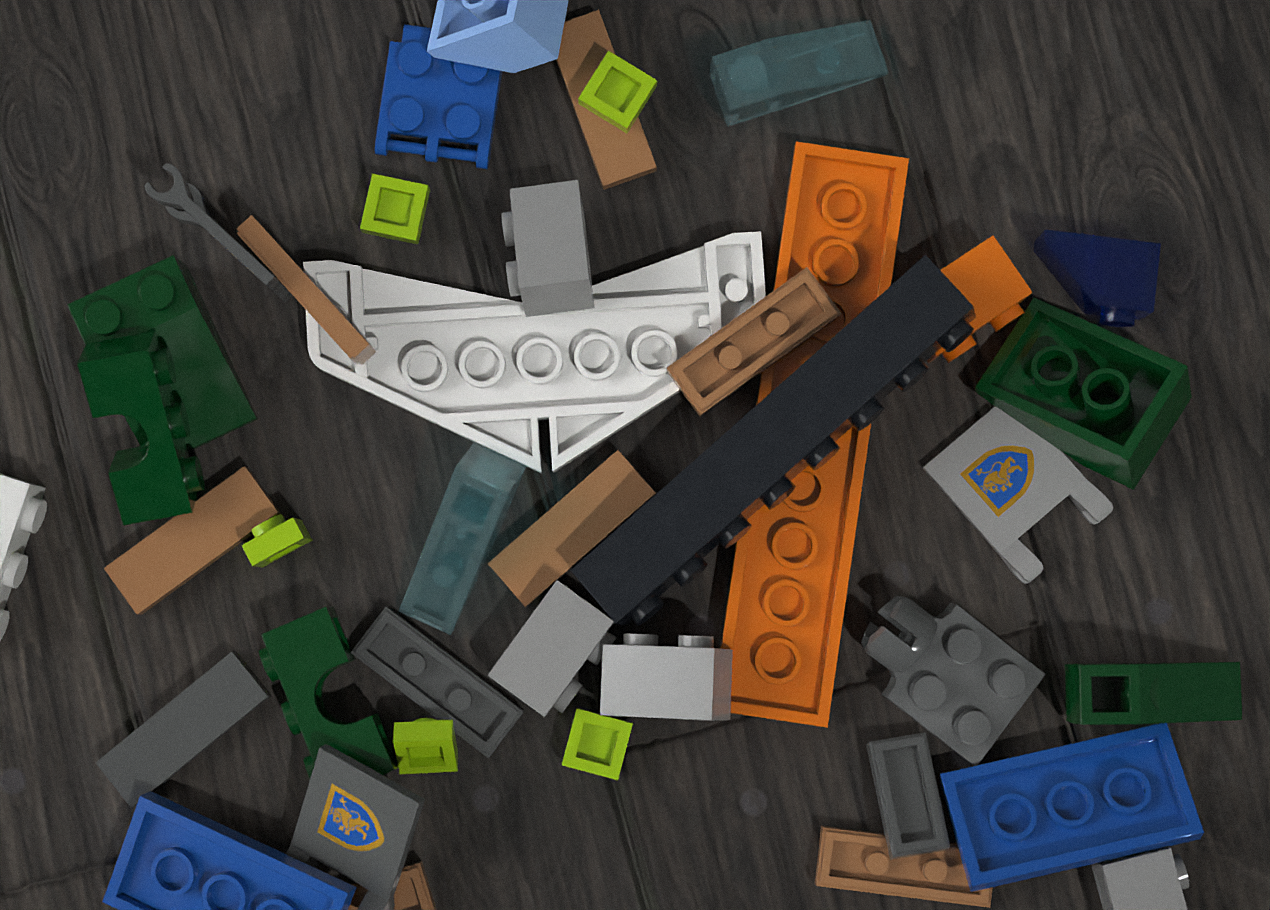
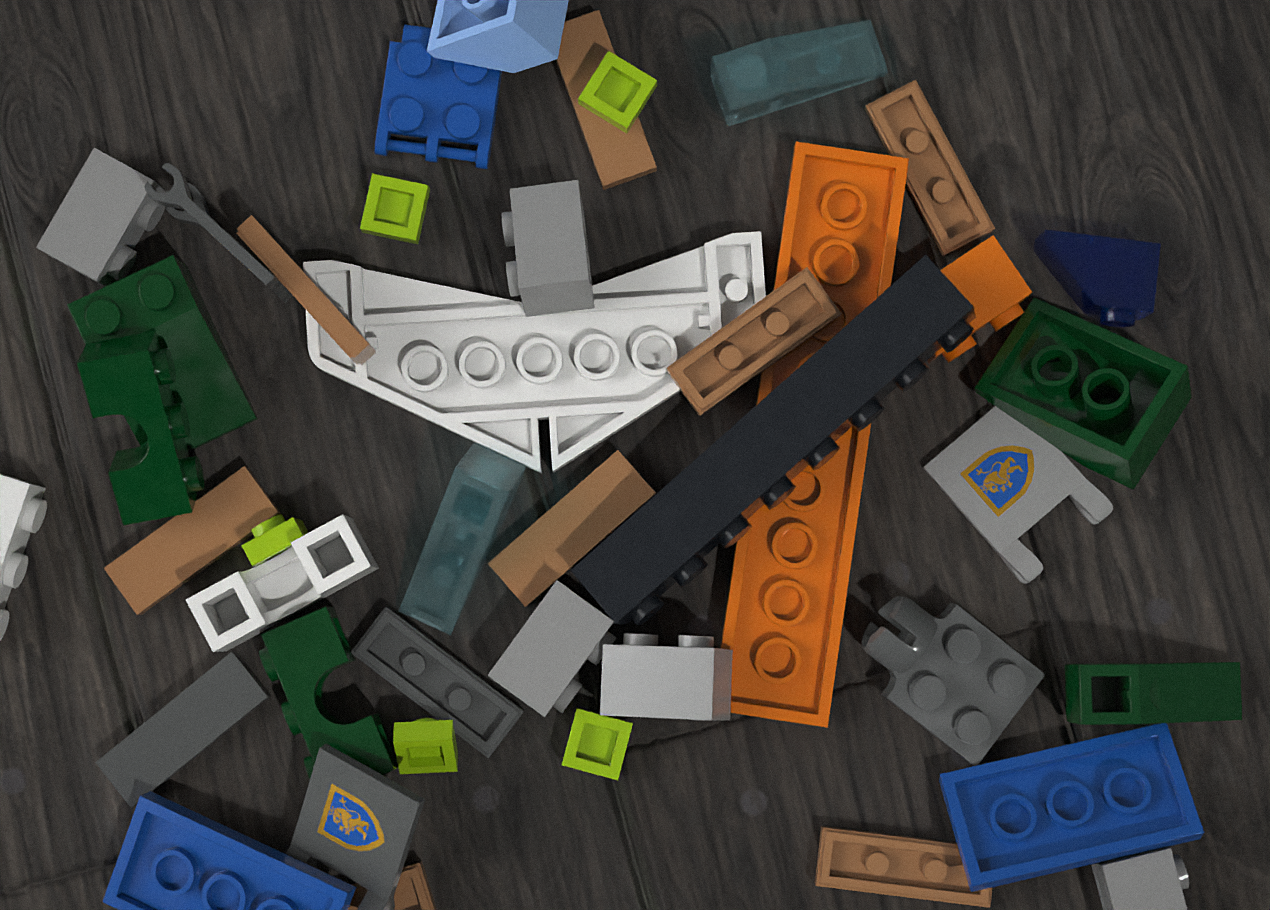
(102, 220): none -> light grey brick
(283, 585): none -> white arch
(908, 796): dark grey tile -> none
(934, 171): none -> medium nougat tile

